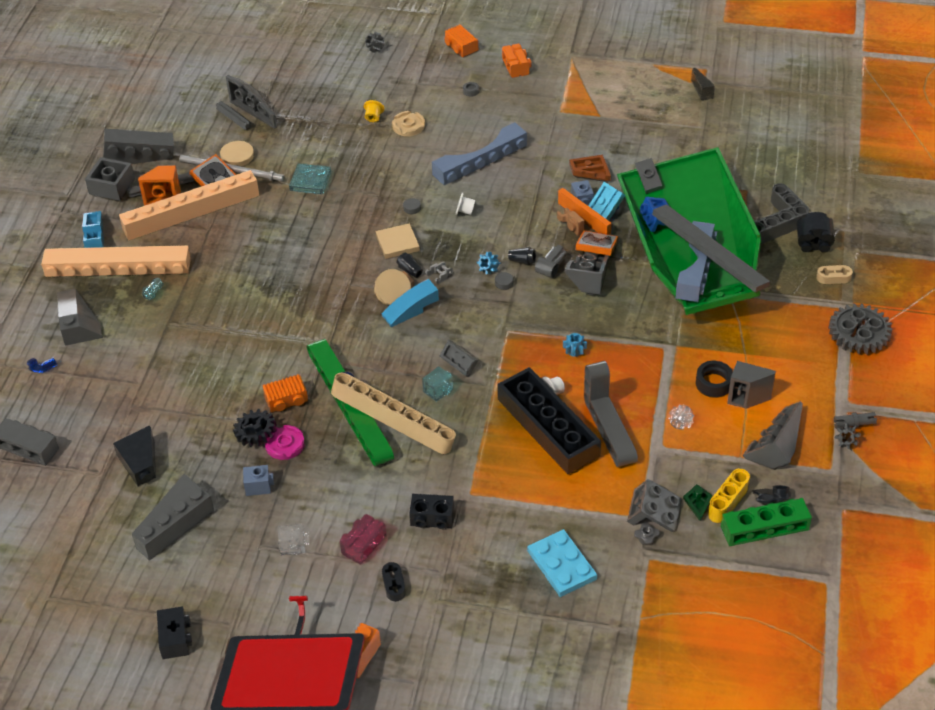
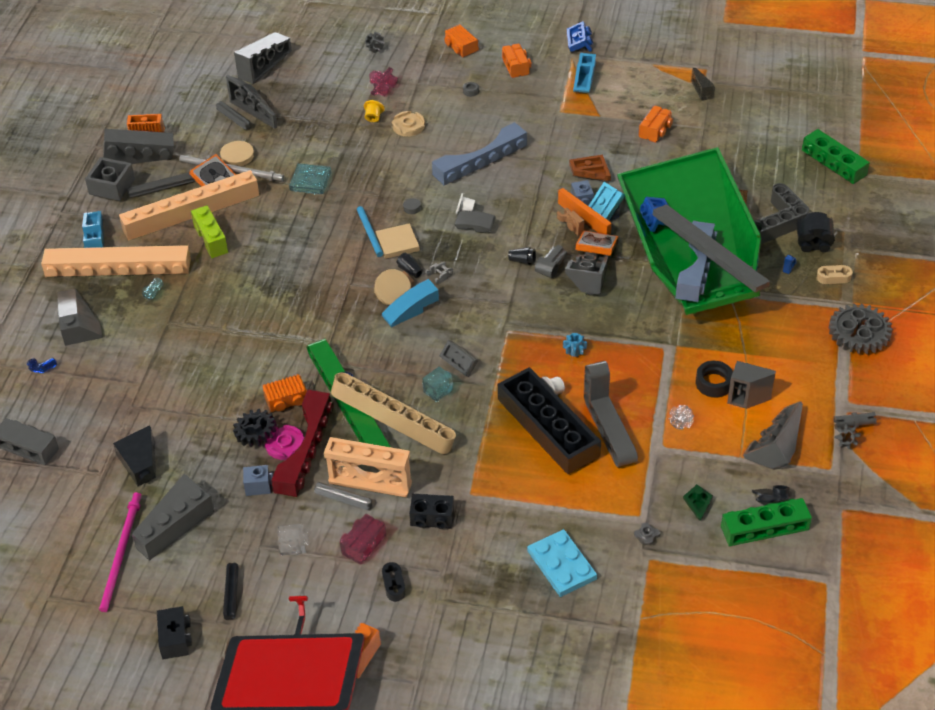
(133, 507): none -> dark pink bar
(146, 122): none -> orange brick
(159, 184): orange slope -> none
(208, 228): none -> lime arch
(230, 594): none -> black axle
(261, 56): none -> dark grey wedge
(291, 473): none -> dark red arch
(343, 496): none -> dark grey axle
(370, 232): none -> dark azure bar
(380, 81): none -> clear pink hips
(386, 459): none -> light nougat fence
(477, 220): none -> dark grey slope
(488, 263): dark azure gear -> none
(503, 280): dark grey tile -> none
(579, 36): none -> blue bracket
(584, 73): none -> dark azure slope
(648, 175): dark grey plate -> none
(655, 124): none -> orange brick
(656, 504): dark grey bracket -> none
(729, 494): yellow beam -> none
(789, 263): none -> blue tile
(835, 156): none -> green brick

